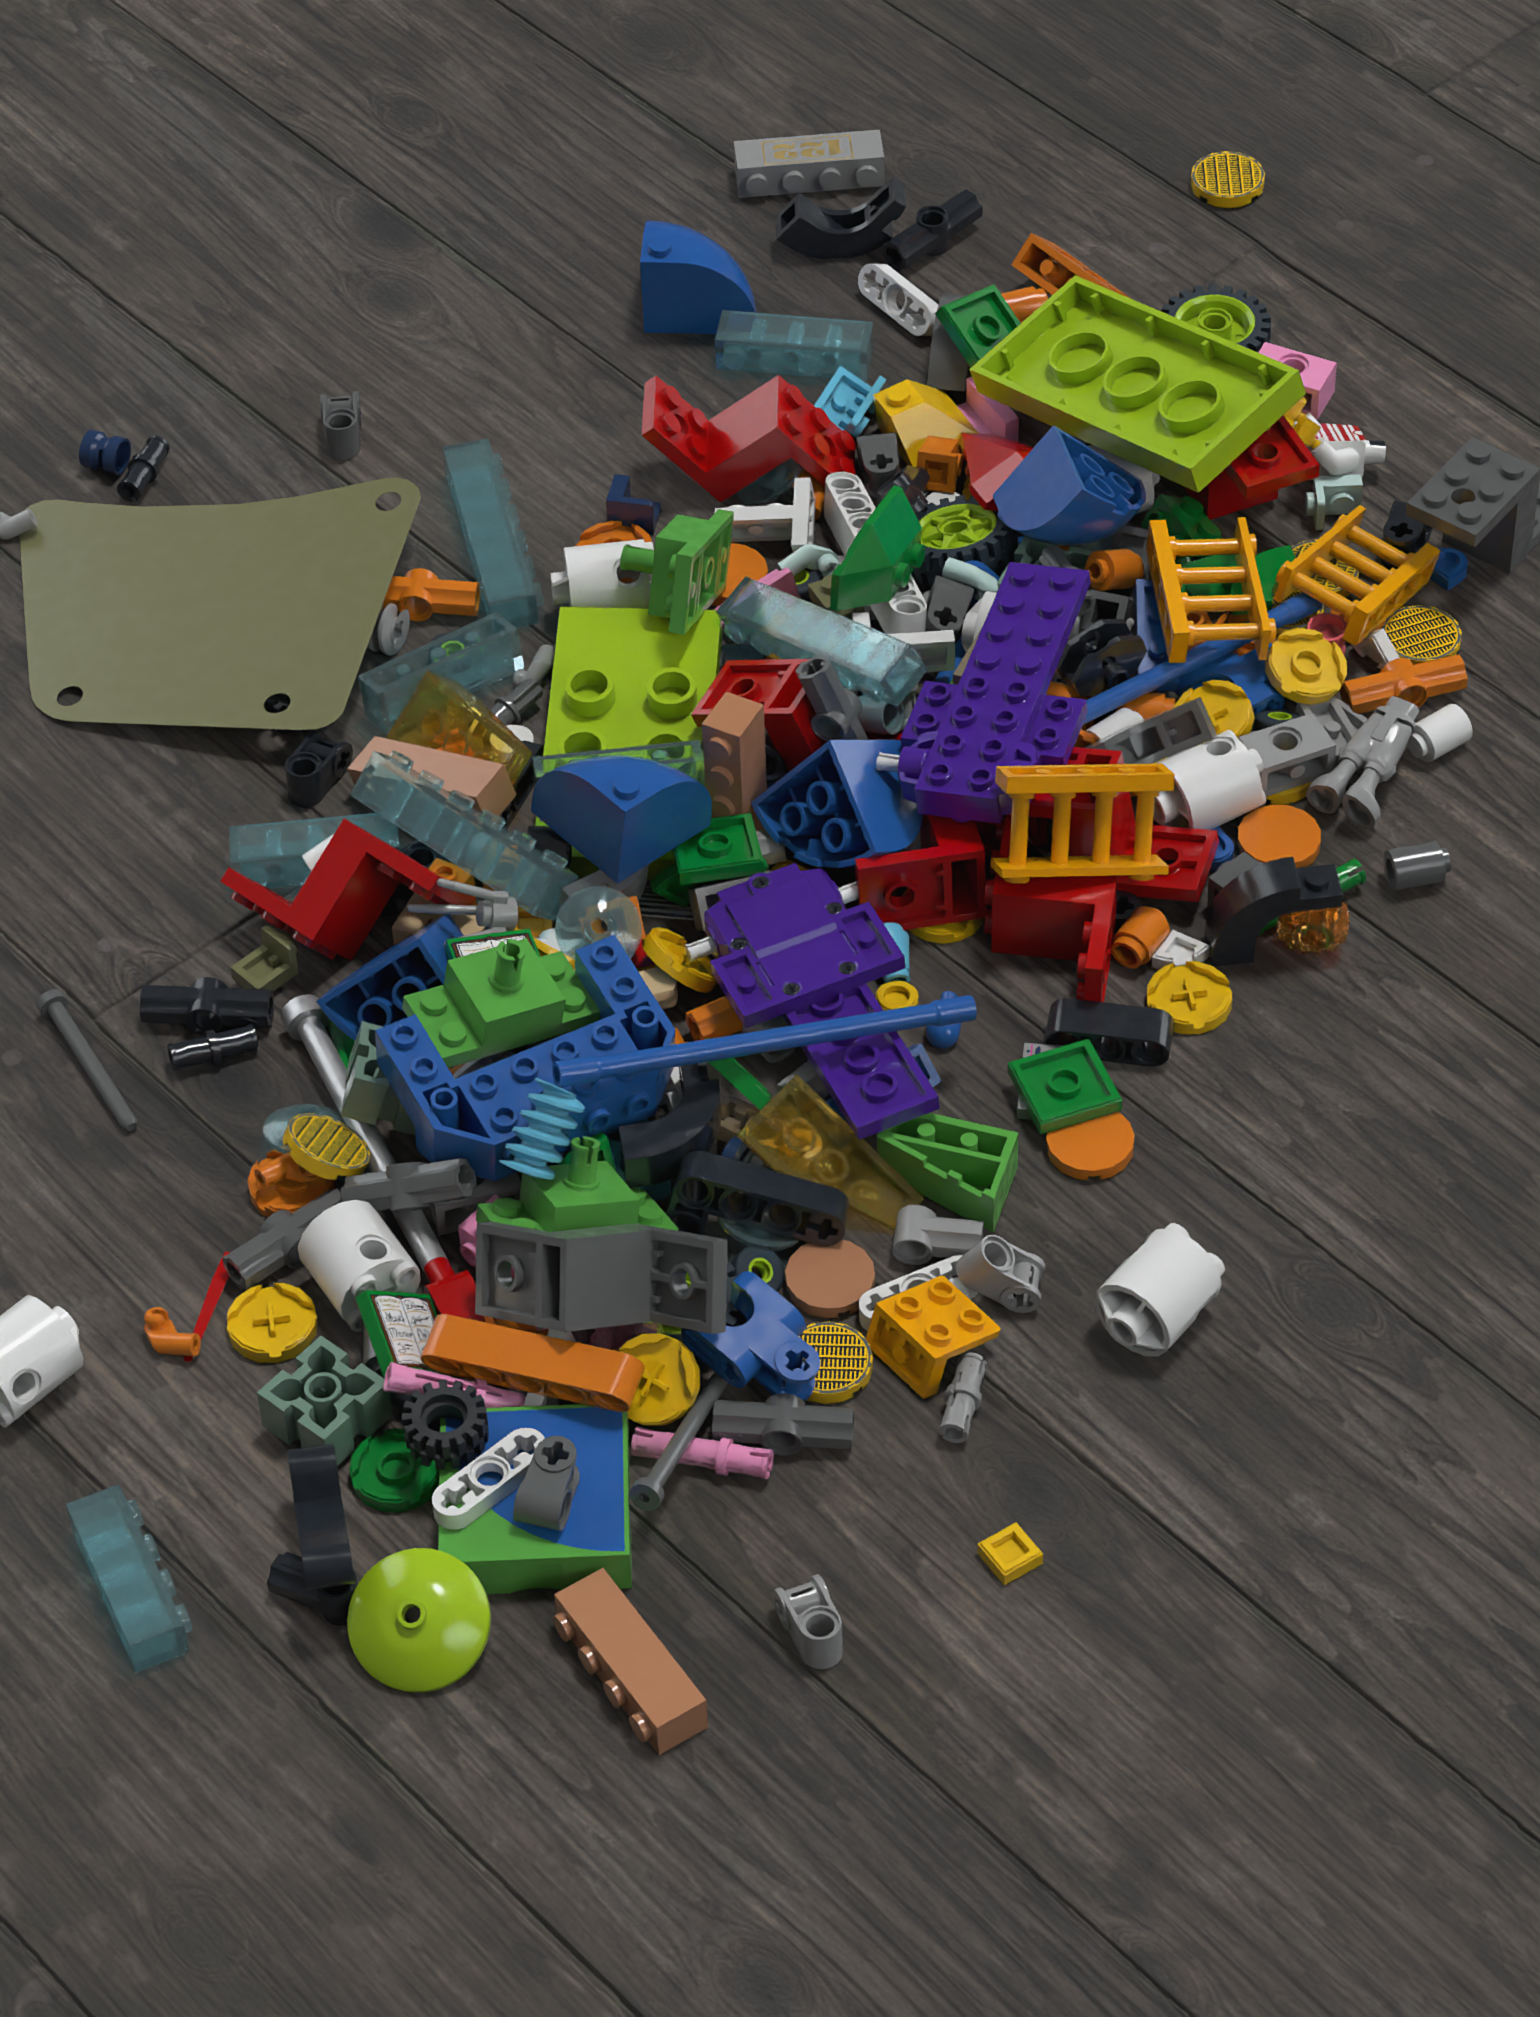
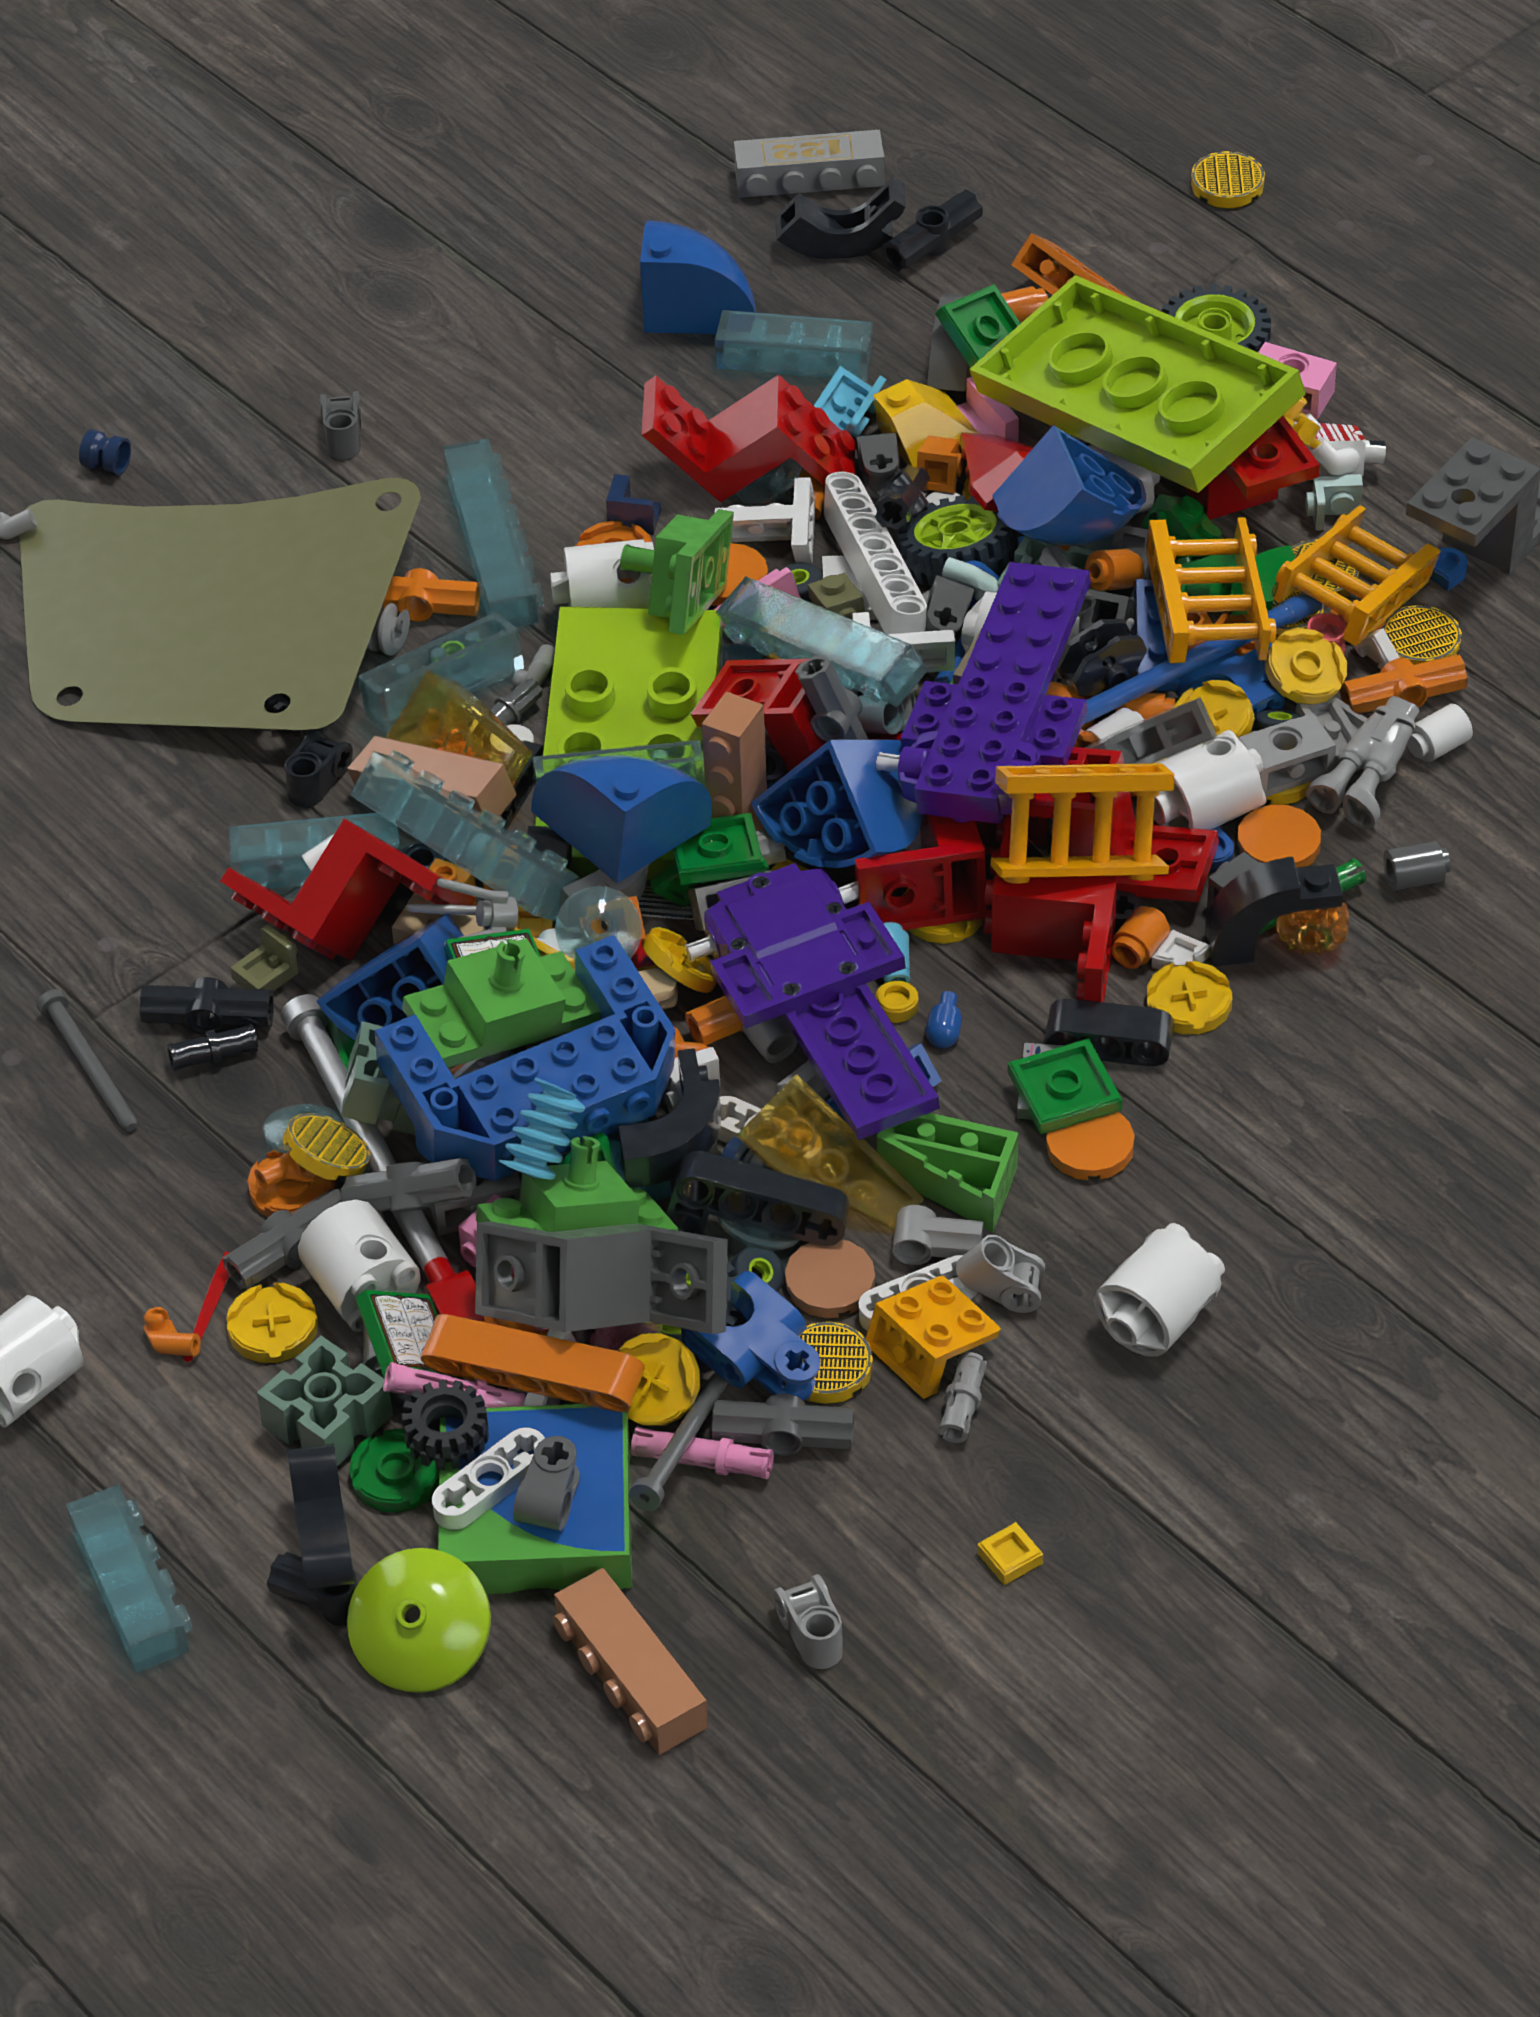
(143, 468): black pin -> none
(592, 1068): blue piece -> none
(743, 1081): green tile -> none
(812, 558): light aqua arm -> none
(879, 556): green wedge -> none
(886, 298): white beam -> none
(1404, 532): black piece -> none

